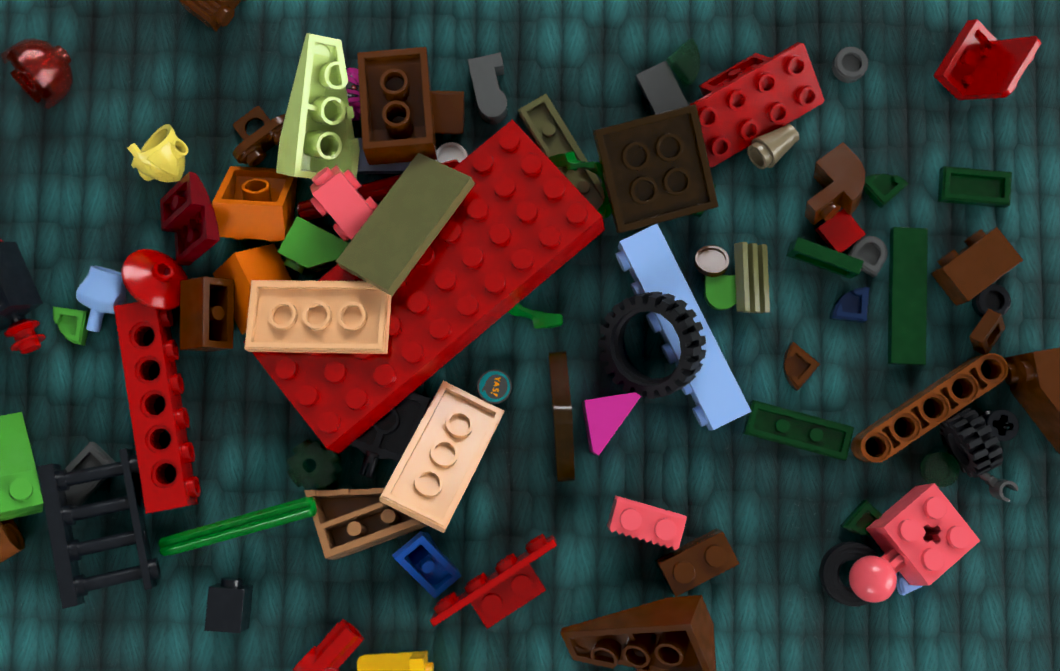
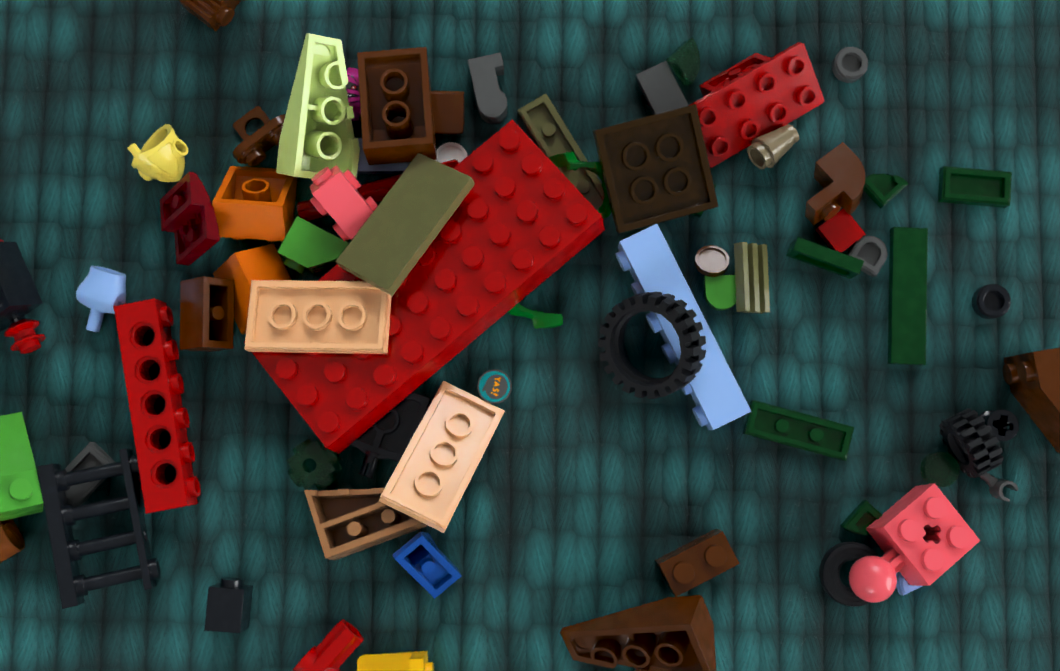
(40, 70): clear red cylinder -> none
(72, 324): bright green tile -> none
(153, 279): red dish -> none
(238, 526): green axle -> none
(502, 591): red bracket -> none
(562, 416): dark brown beam -> none
(604, 418): dark pink slope -> none
(646, 522): coral brick -> none
(798, 366): reddish brown tile -> none
(852, 306): dark blue tile -> none
(944, 403): dark orange beam -> none
(976, 266): reddish brown brick -> none
(982, 65): red bracket -> none
(987, 332): reddish brown tile -> none

